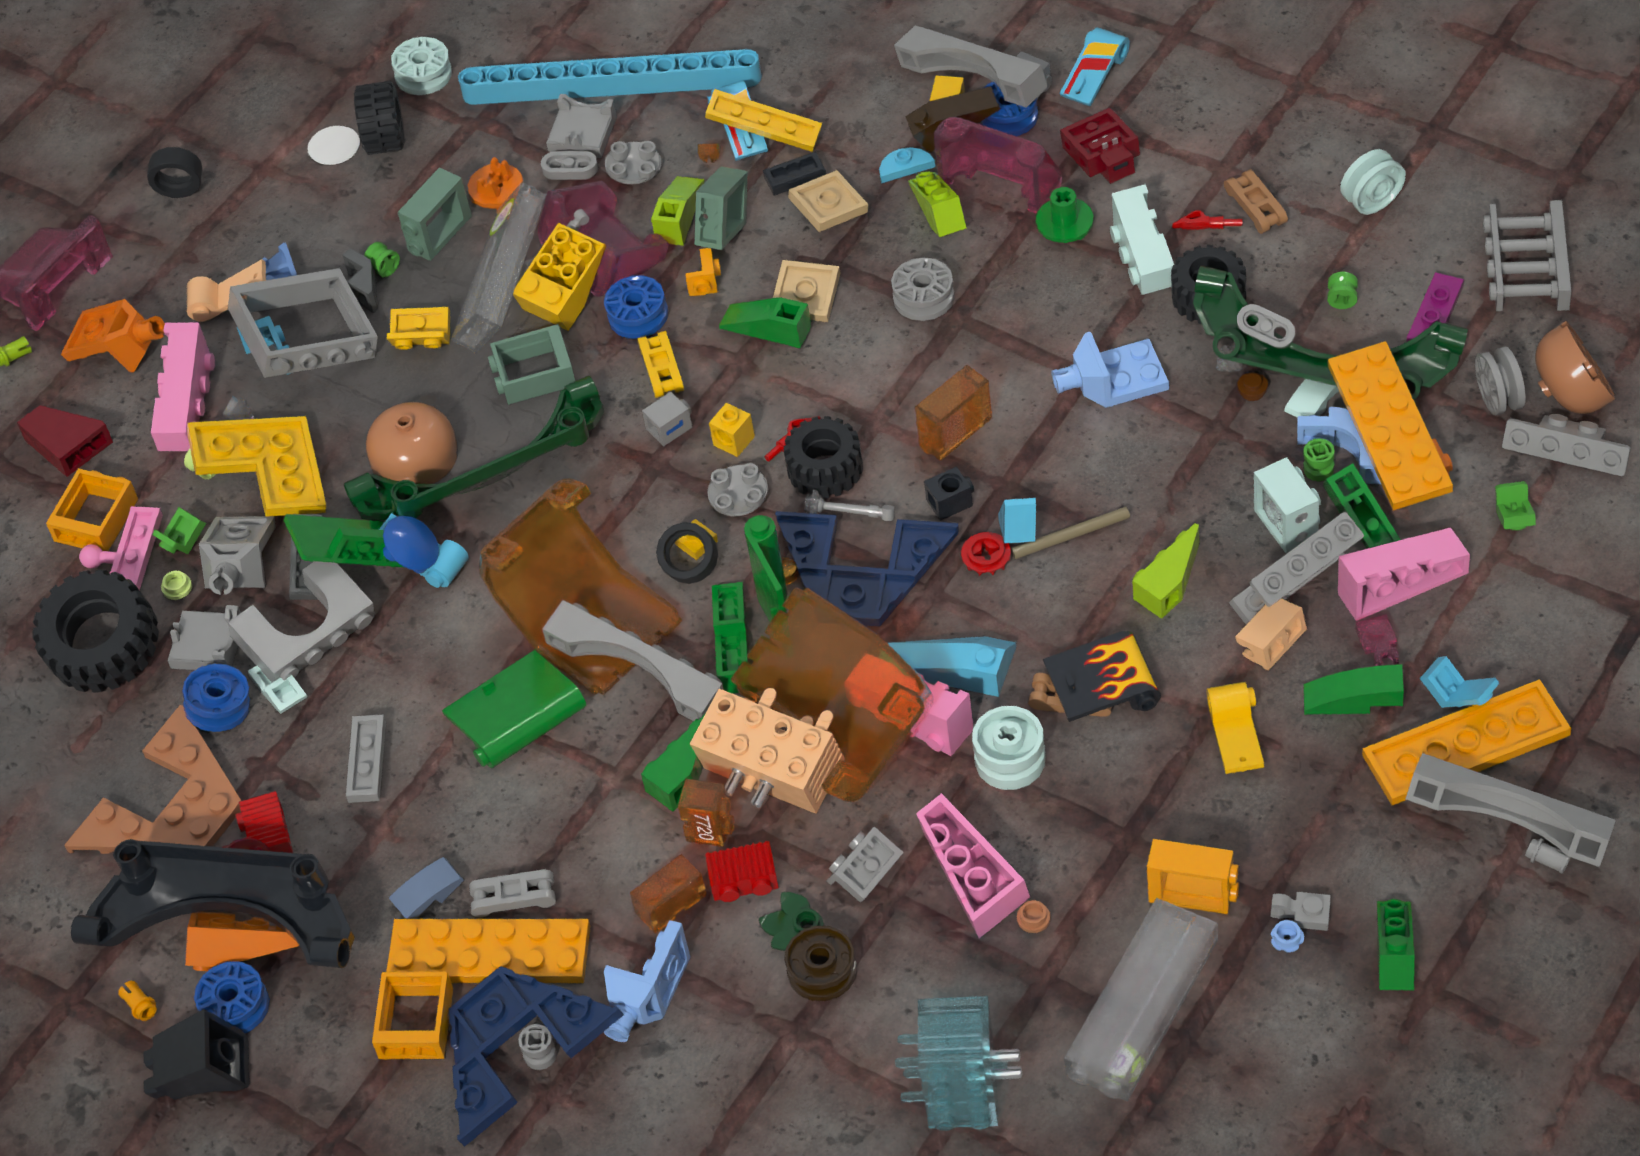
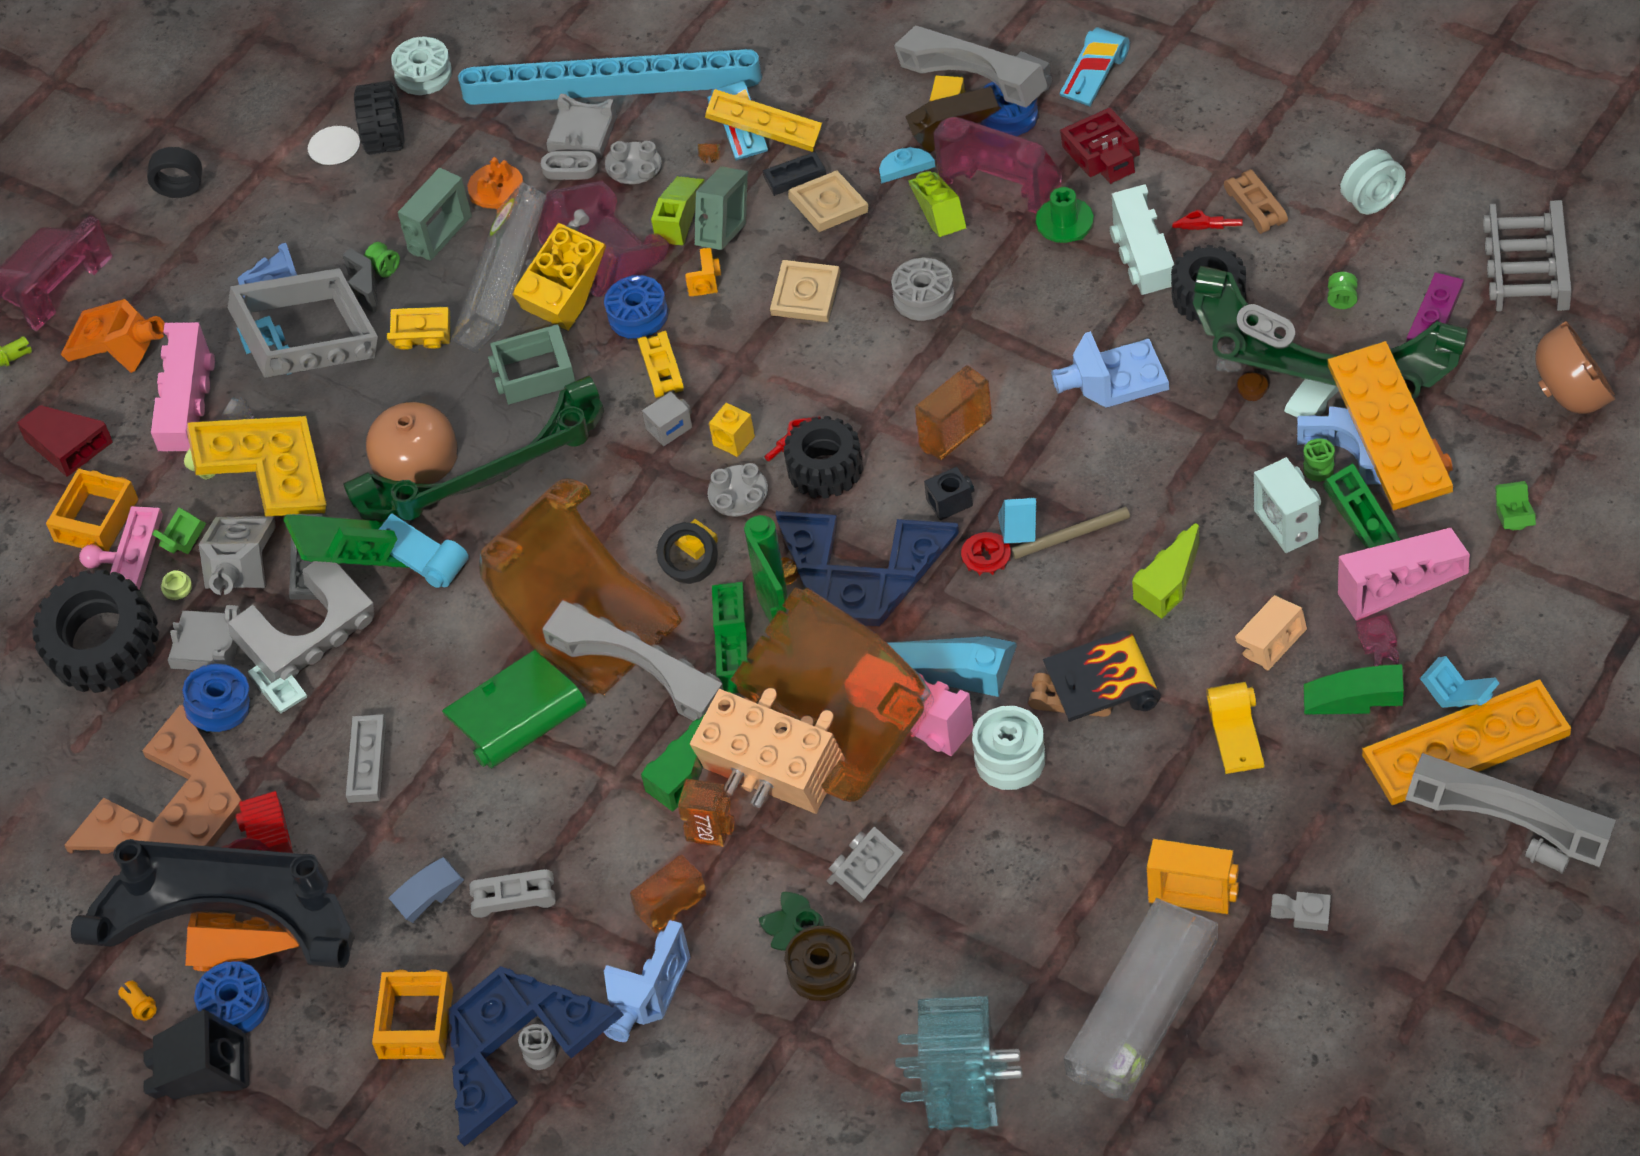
(209, 299): light nougat door -> none
(410, 543): blue dish -> none
(477, 947): light orange plate -> none
(741, 871): red brick -> none
(770, 319): green slope -> none
(815, 504): light grey piece -> none
(977, 872): bright pink wedge -> none
(1033, 917): nougat plate -> none
(1290, 929): light blue plate -> none
(1298, 567): light grey fence -> none
(1395, 945): green slope -> none
(1500, 380): light grey wheel -> none
(1568, 443): light grey bracket -> none

